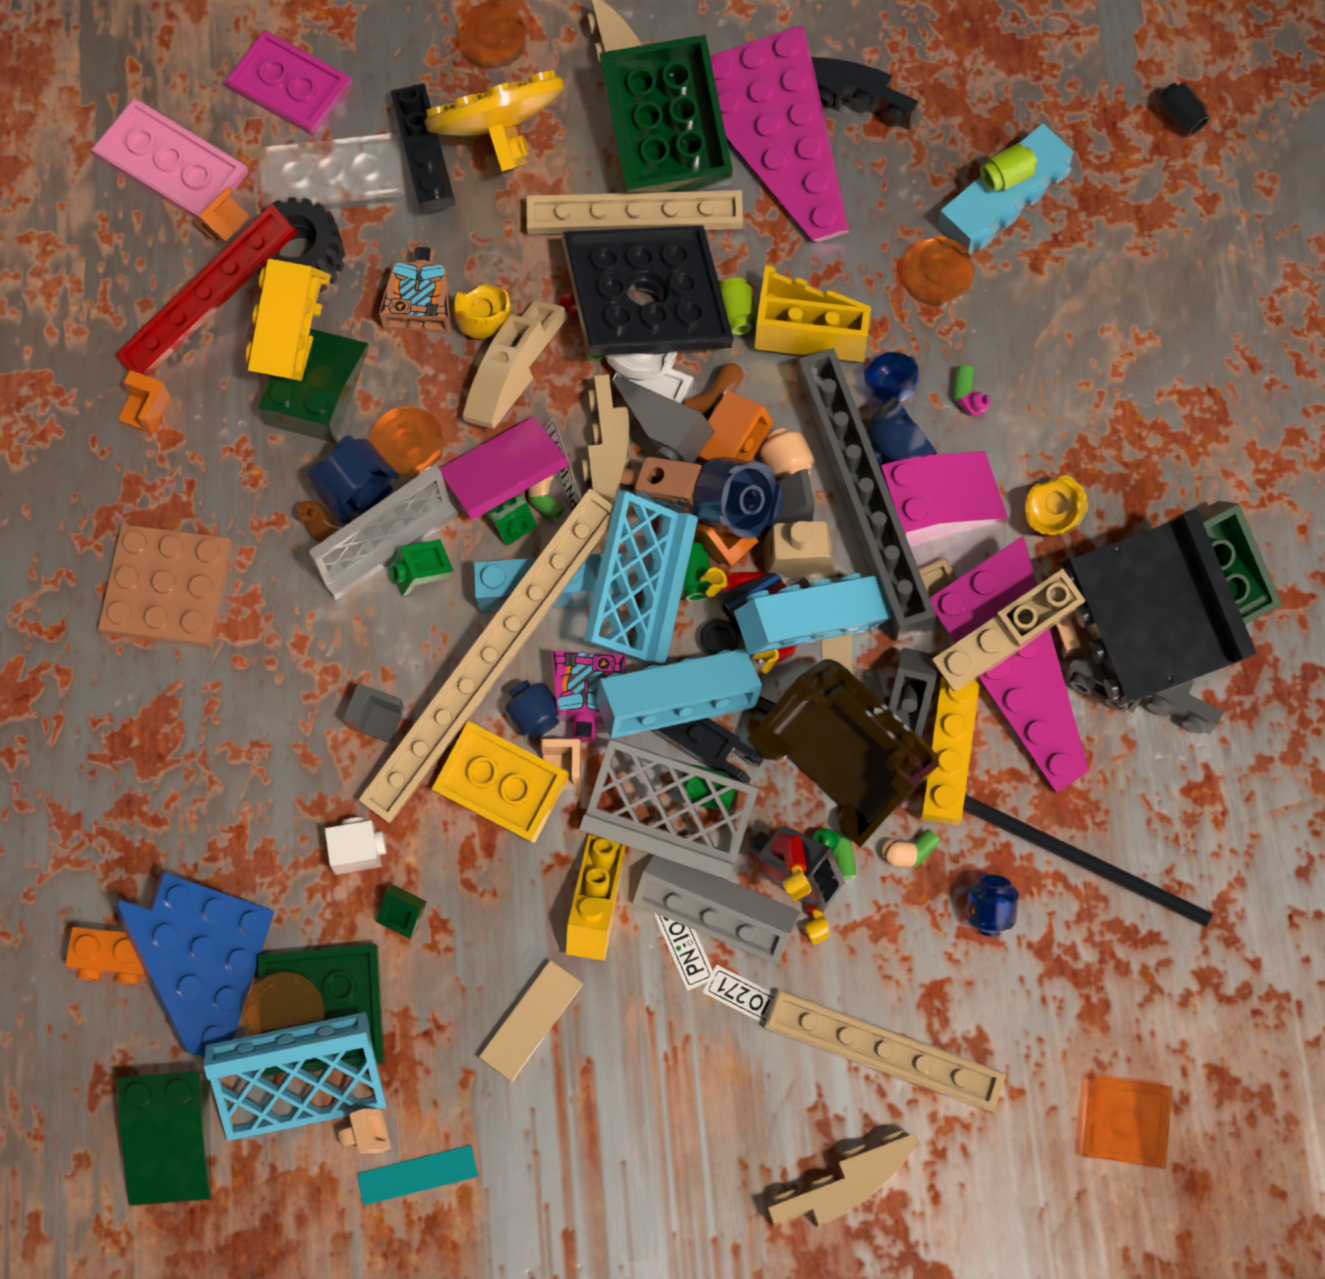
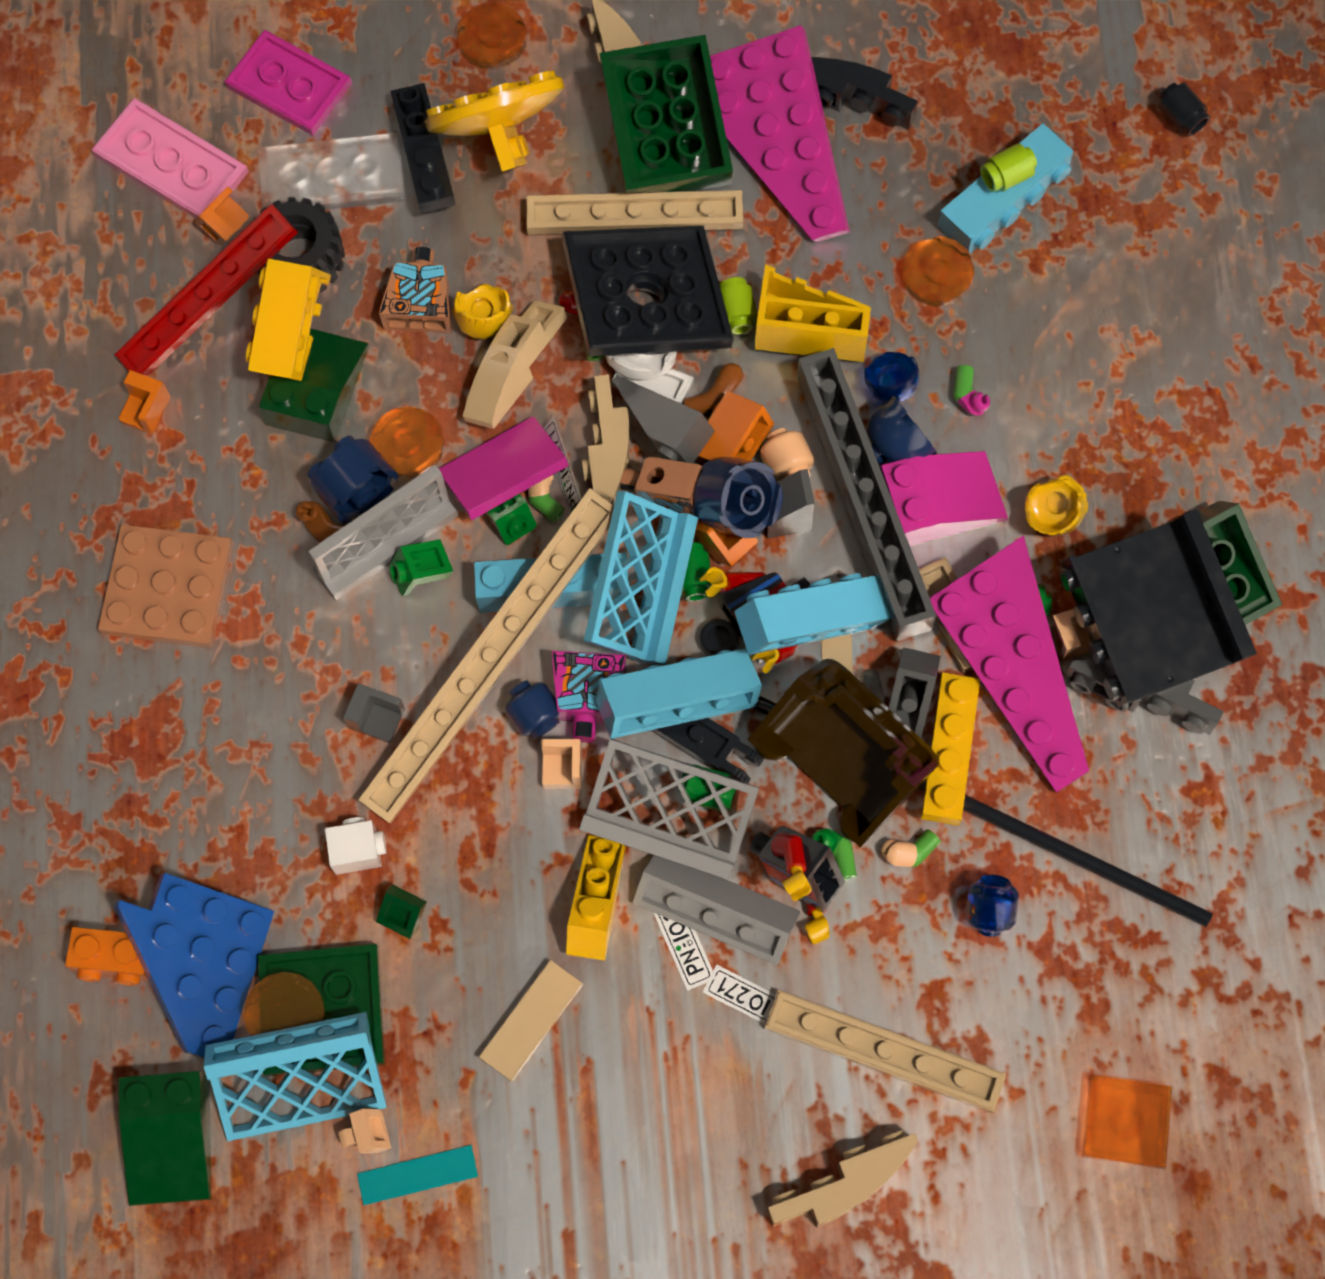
(501, 781): yellow plate -> none
(799, 550): tan torso -> none
(1009, 631): tan slope -> none

